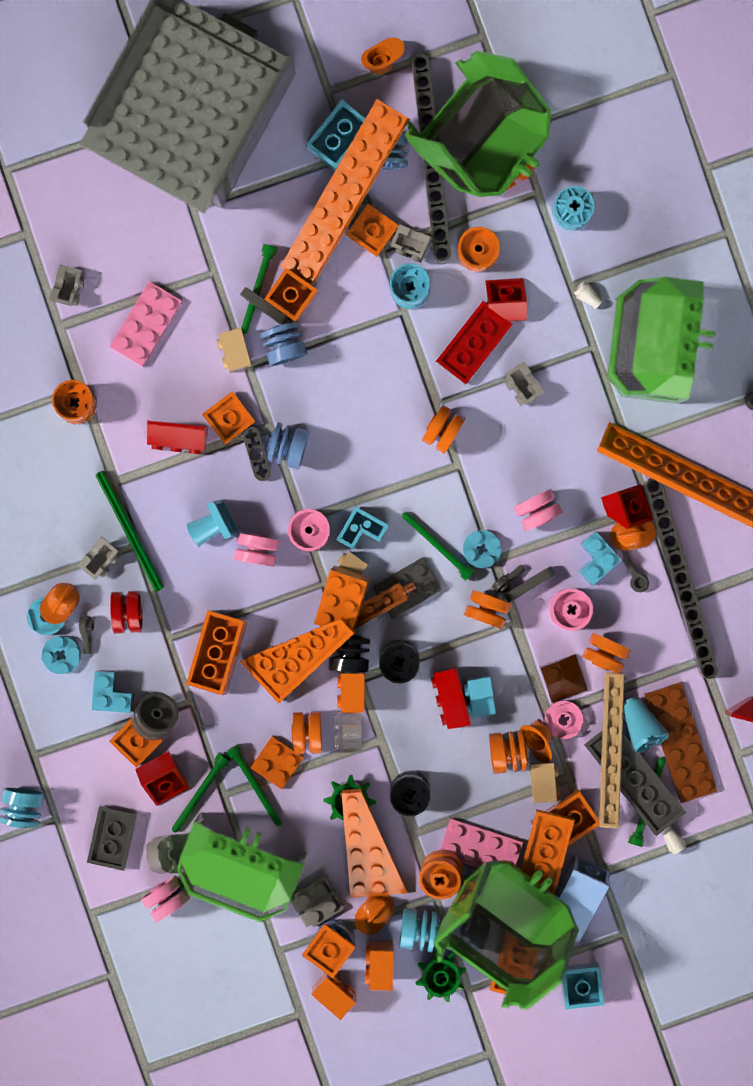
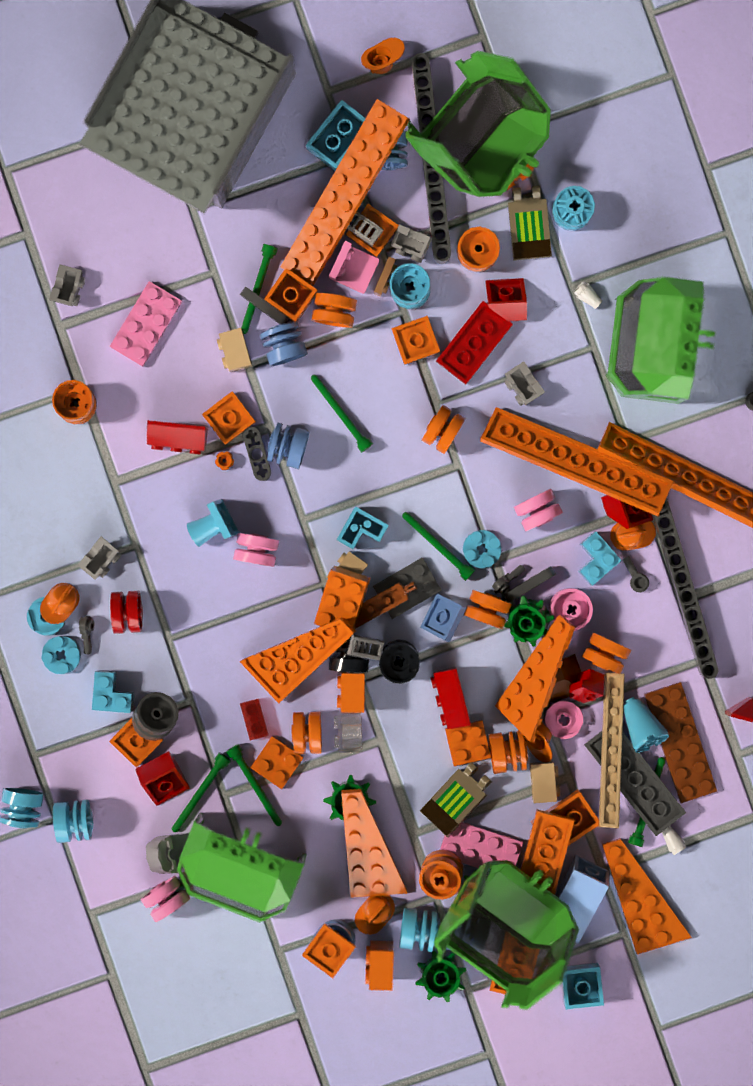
(72, 821): none -> medium azure wheel
(111, 838): dark grey plate -> none
(129, 531): green axle -> none
(216, 652): orange brick -> none
(229, 460): none -> orange plate
(254, 719): none -> clear red plate
(298, 534): bright pink wheel -> none
(316, 902): light grey plate -> none
(334, 310): none -> orange wheel
(334, 995): orange brick -> none
(353, 268): none -> bright pink bracket
(362, 441): none -> green piece
(371, 241): none -> light grey slope
(375, 650): none -> light grey slope
(382, 285): none -> medium nougat plate
(402, 801): black wheel -> none
(415, 340): none -> orange plate
(443, 617): none -> medium blue plate
(456, 800): none -> tile
(468, 743): none -> orange plate
(480, 696): medium azure brick -> none
(529, 226): none -> tile
(534, 683): none -> orange wing
(536, 613): none -> green brick
(576, 461): none -> orange plate
(588, 686): none -> red brick
(646, 912): none -> orange wing

